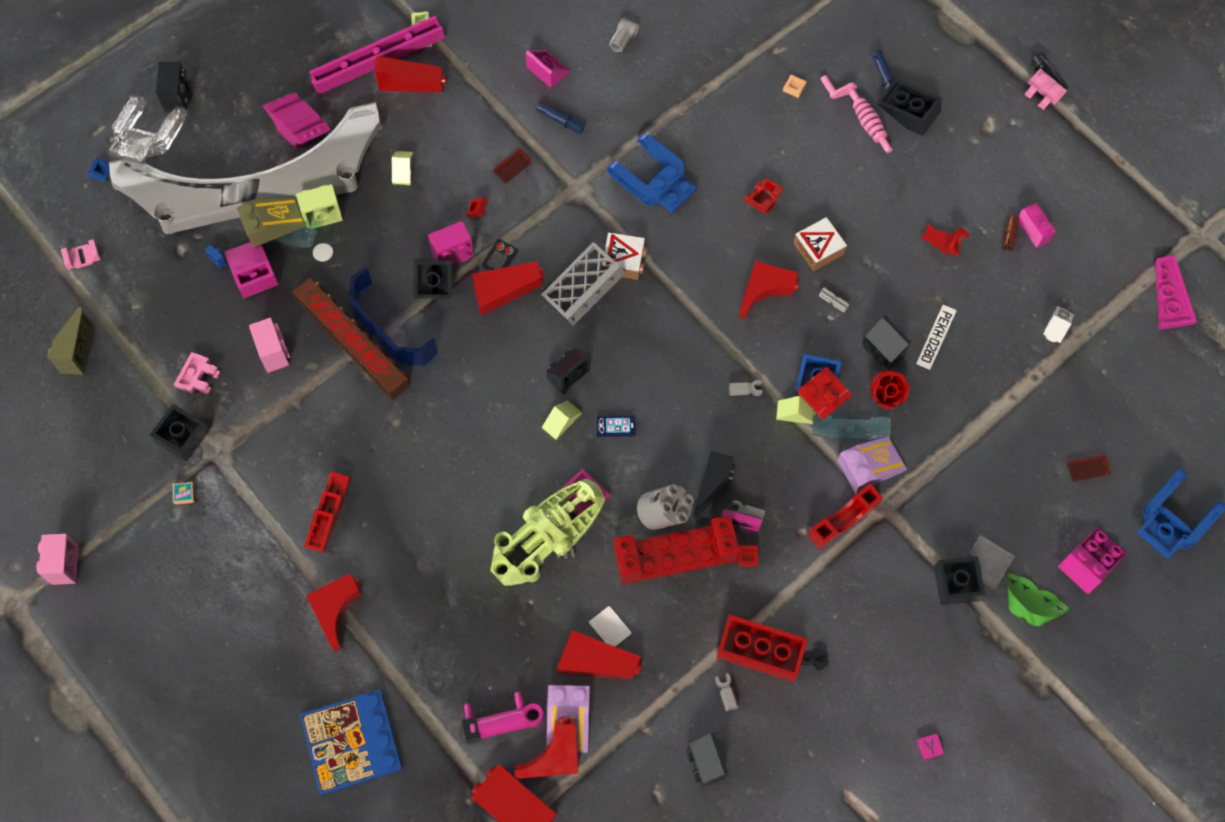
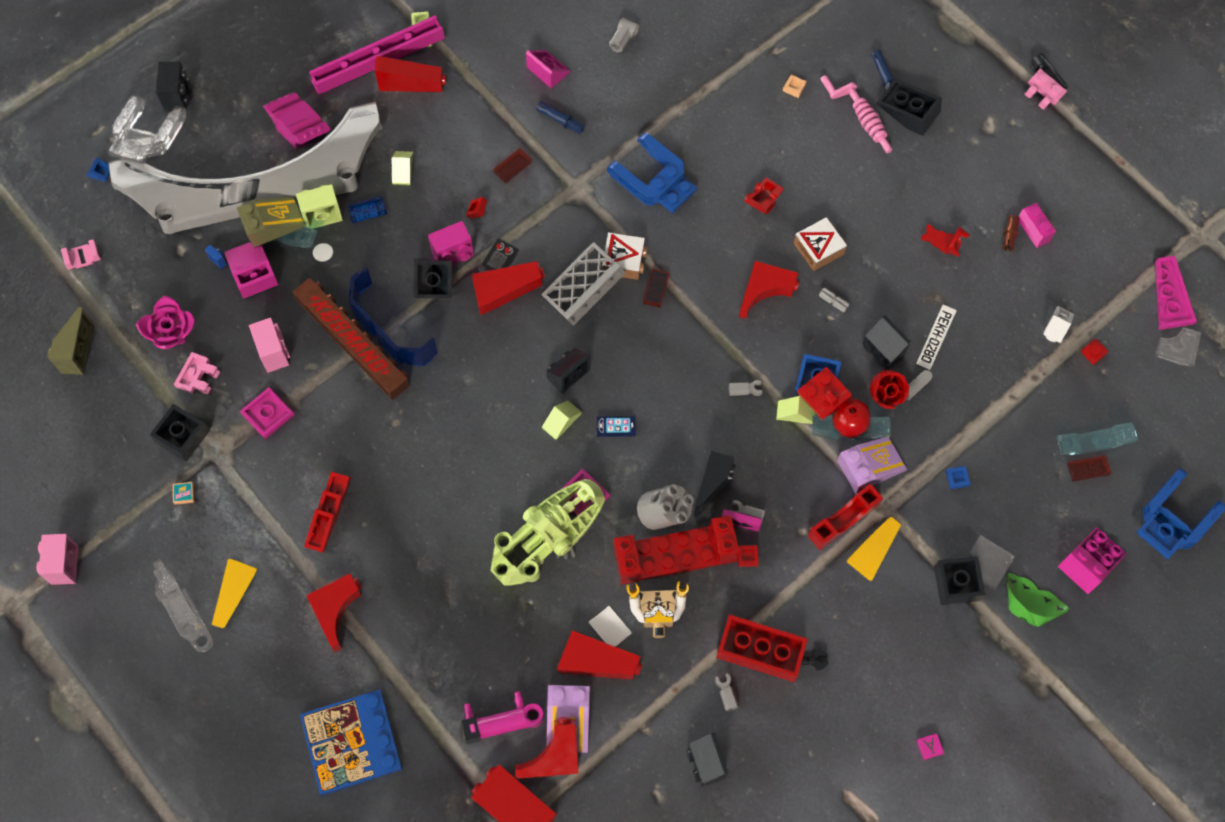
(166, 313): none -> dark pink brick
(180, 607): none -> clear plate
(234, 584): none -> yellow sticker
(267, 413): none -> dark pink tile
(367, 209): none -> clear blue tile
(656, 288): none -> tile
(657, 608): none -> torso
(852, 418): none -> red cylinder
(873, 550): none -> yellow sticker
(918, 383): none -> light grey bar
(957, 477): none -> blue plate
(1094, 351): none -> red plate
(1097, 440): none -> clear light blue slope
(1180, 348): none -> clear tile

